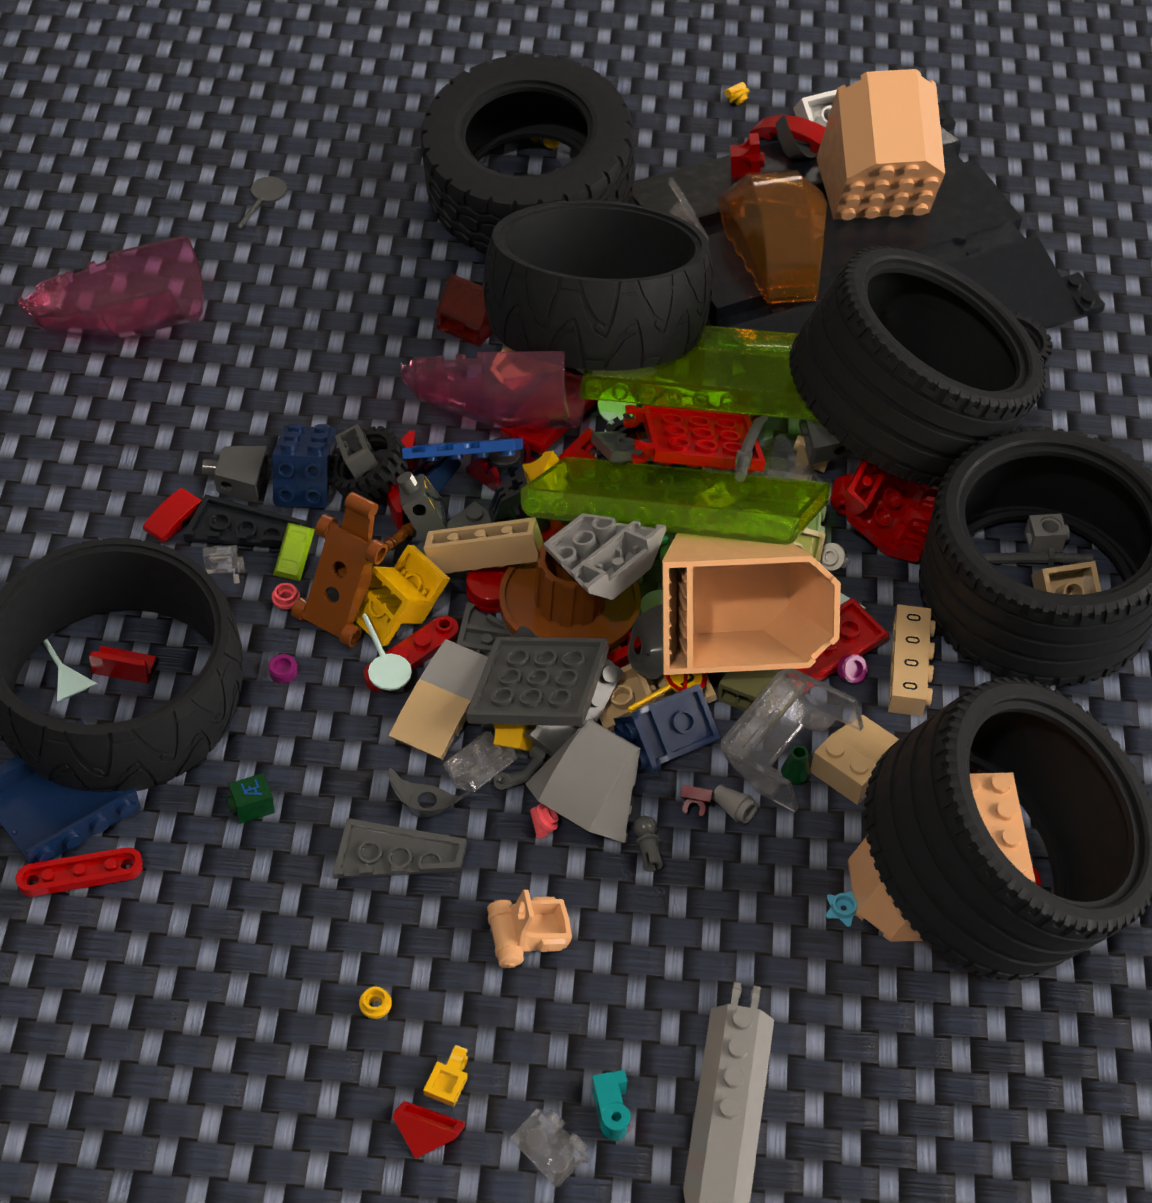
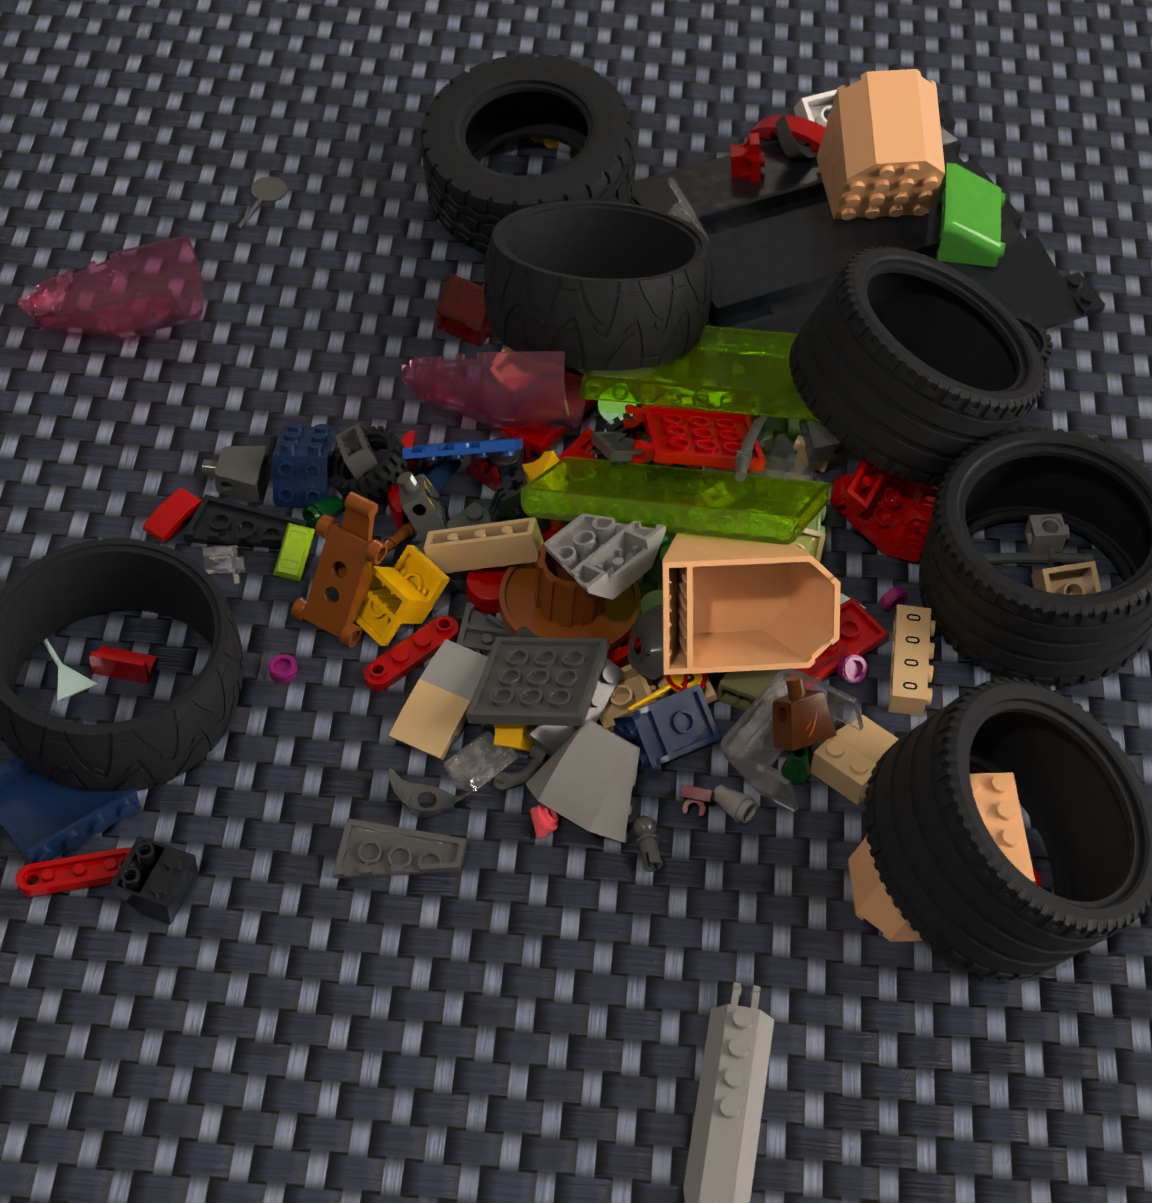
(155, 879): none -> black slope
(250, 798): dark green brick -> none
(285, 596): coral plate -> none
(316, 509): none -> dark green cone
(372, 995): yellow plate -> none
(387, 670): light aqua piece -> none
(425, 1128): red slope -> none
(448, 1080): yellow plate -> none
(528, 926): light nougat piece -> none
(550, 1146): clear bracket -> none
(611, 1113): teal leg -> none
(737, 93): yellow plate -> none
(777, 232): clear orange windscreen -> none
(800, 717): none -> reddish brown torso
(833, 557): white plate -> none
(837, 902): medium azure plate -> none
(892, 598): none -> magenta tile
(970, 218): none -> bright green windscreen

